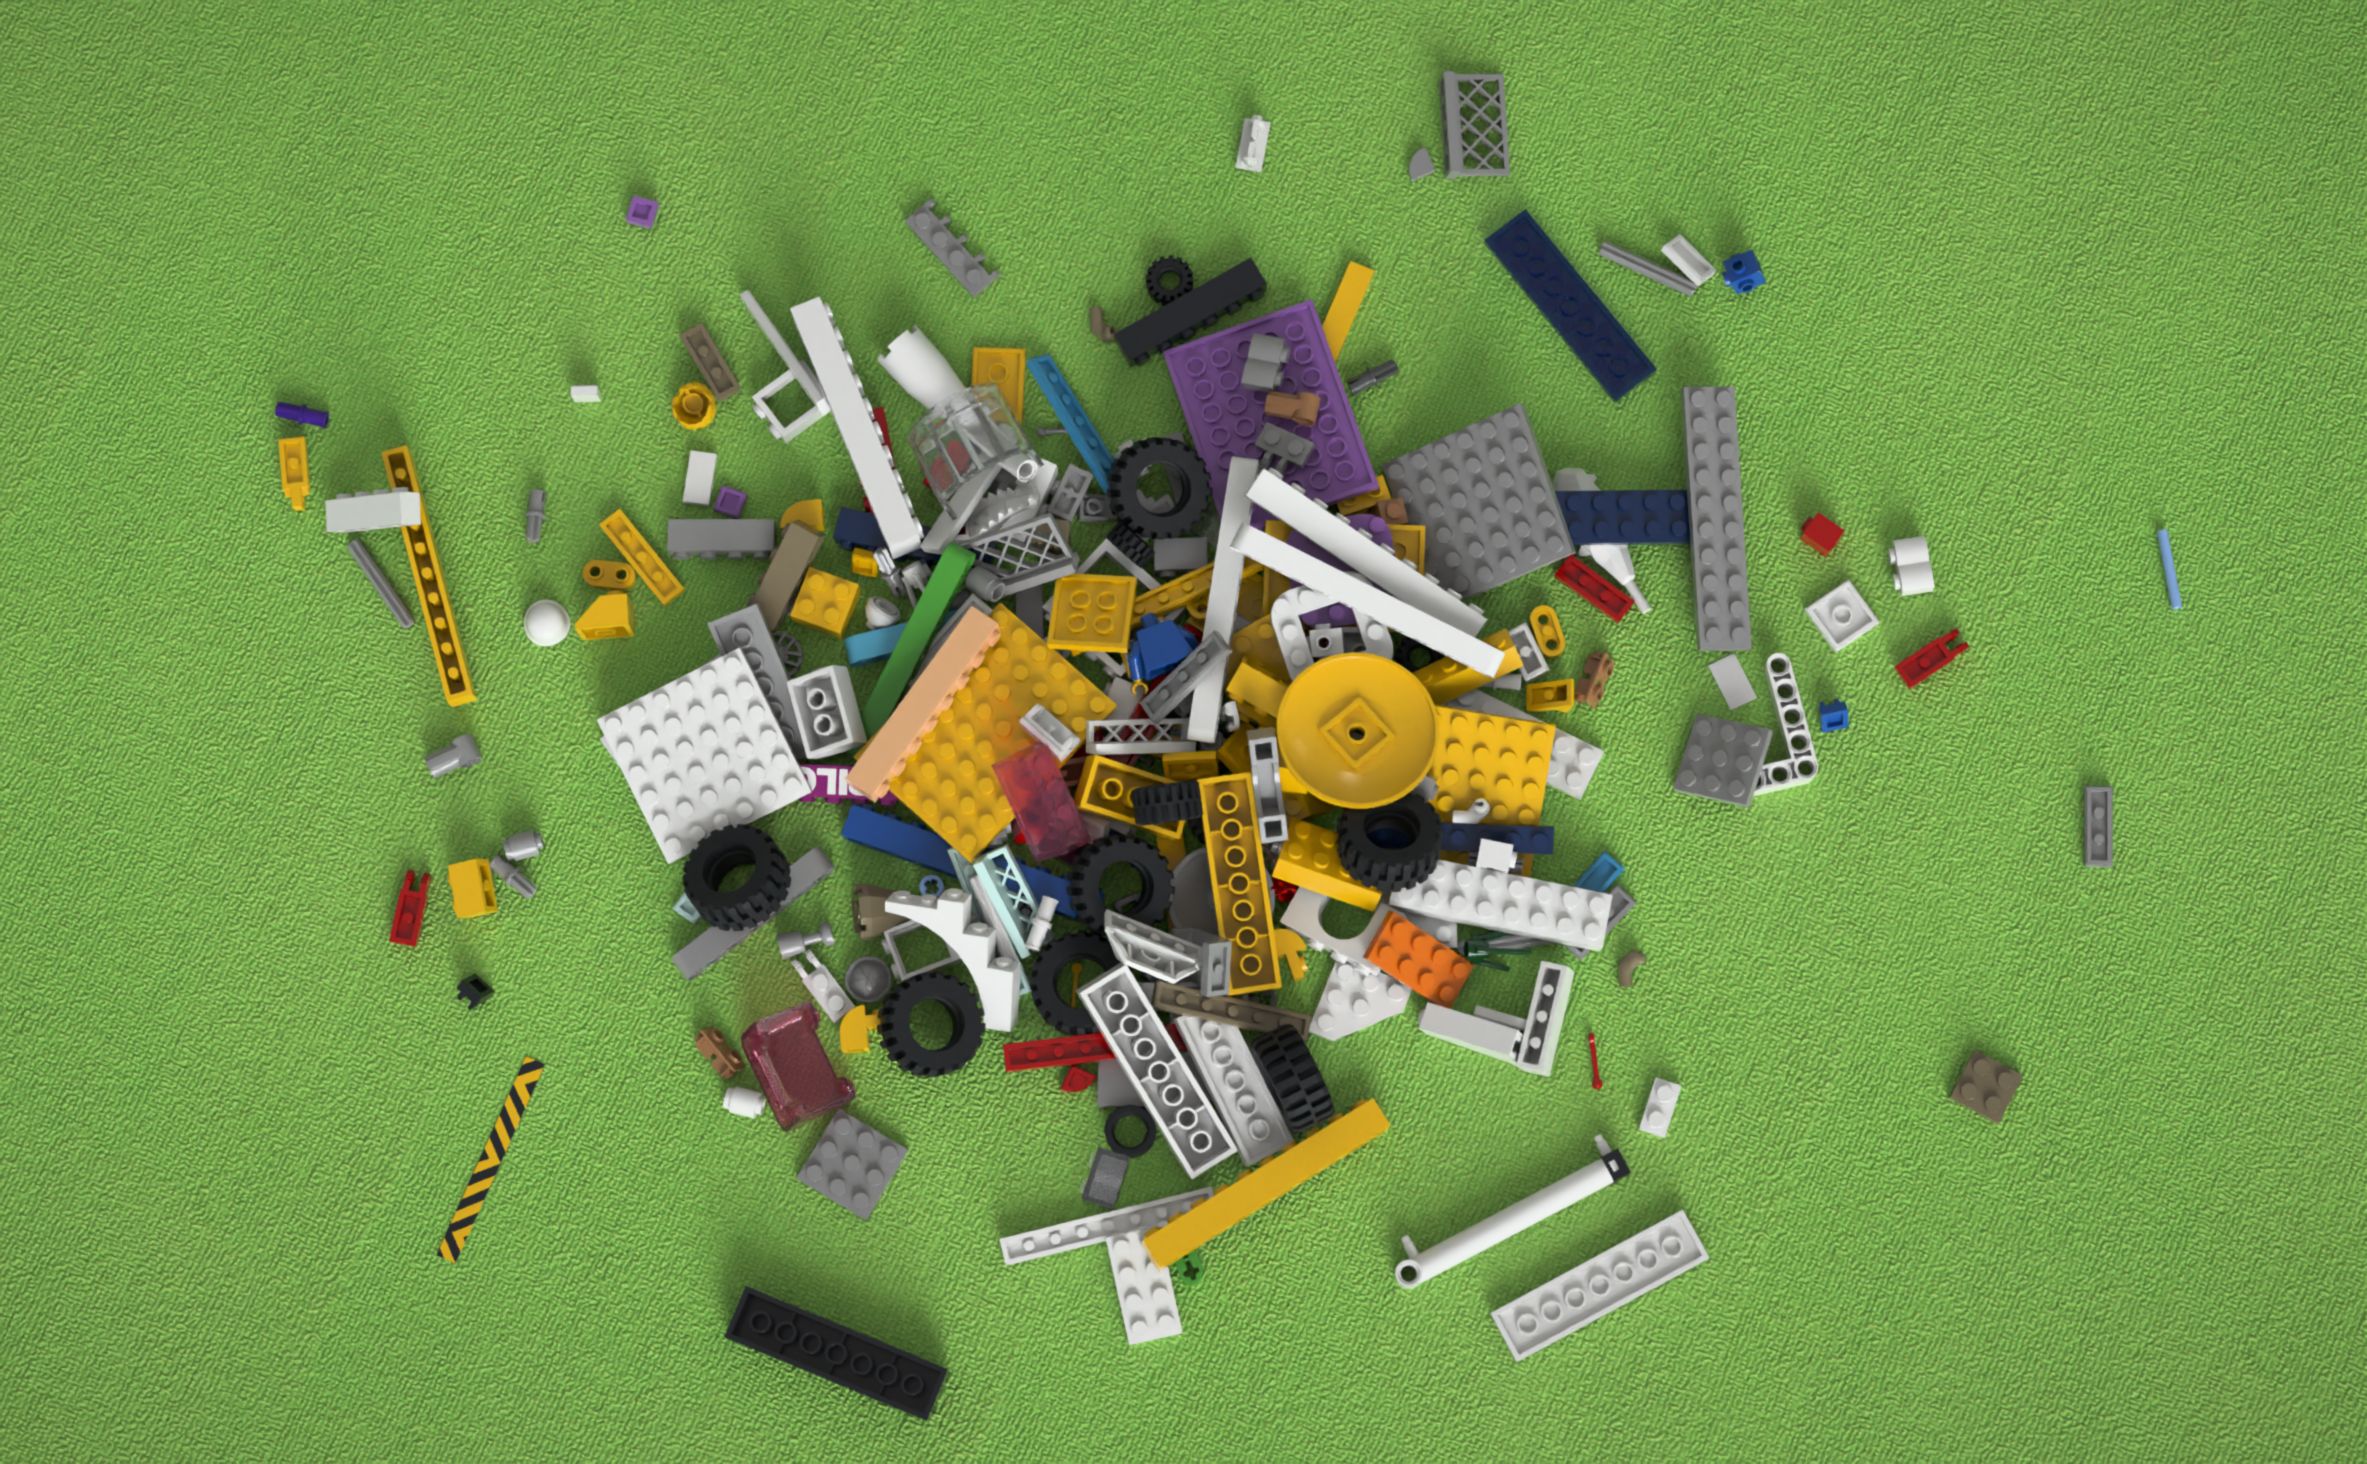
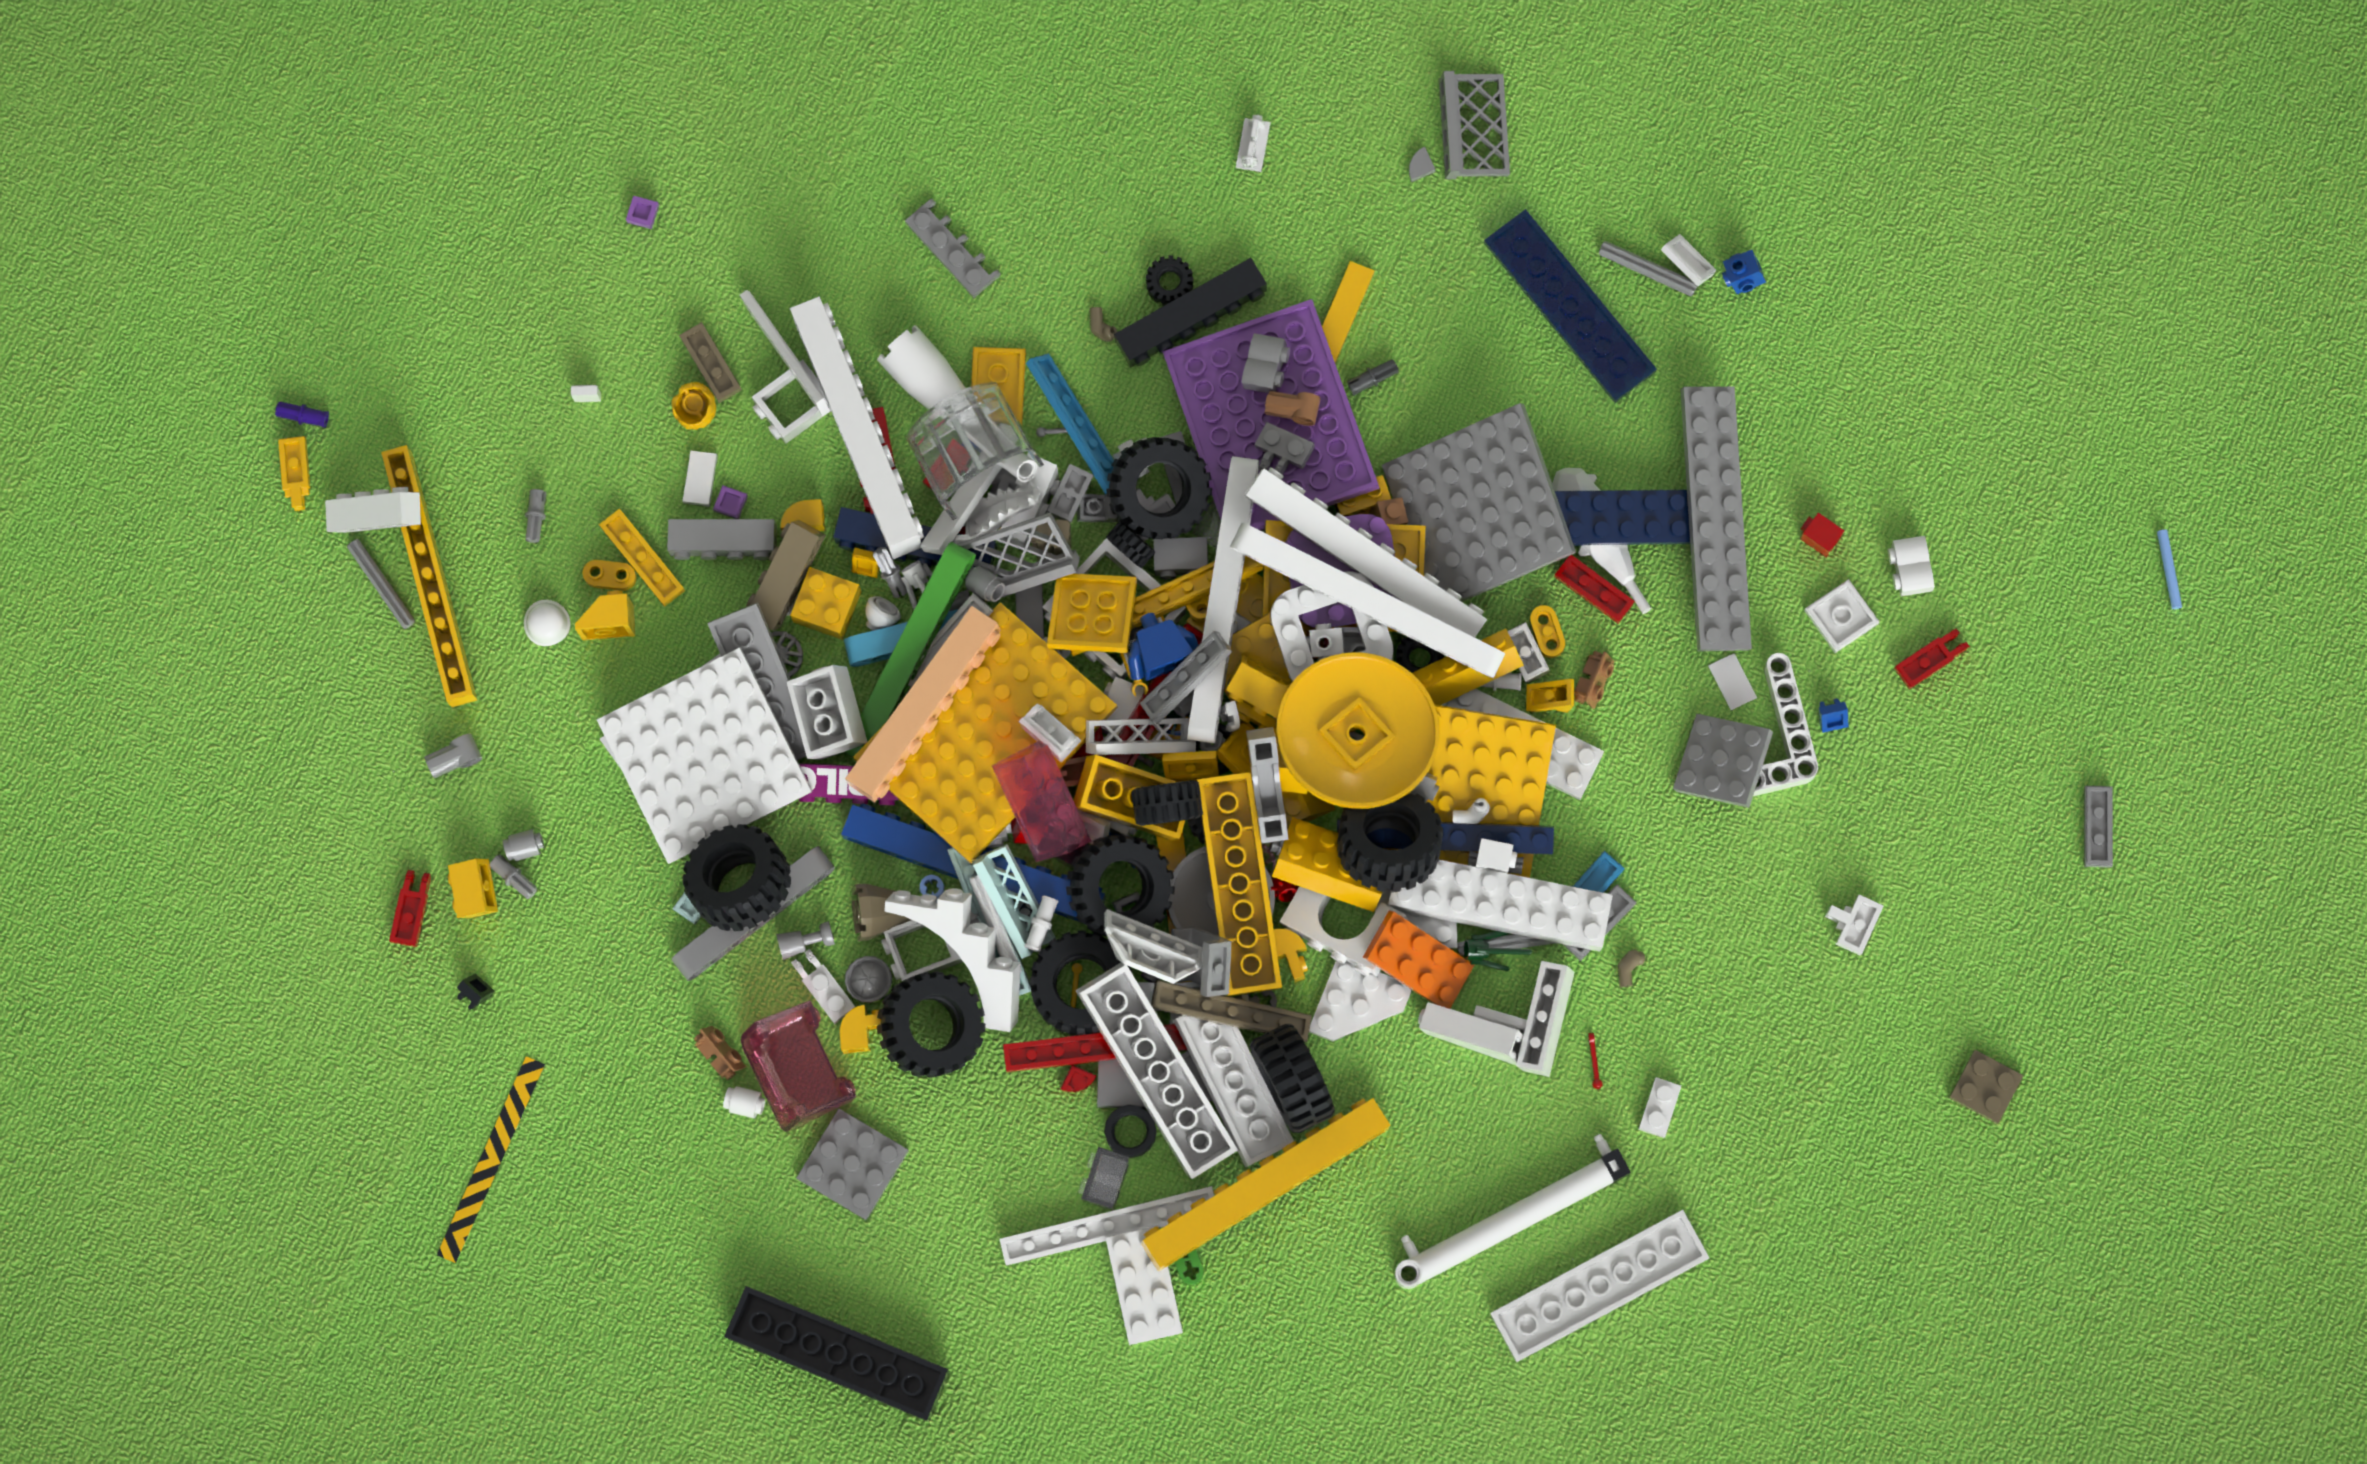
(1855, 923): none -> white hinge

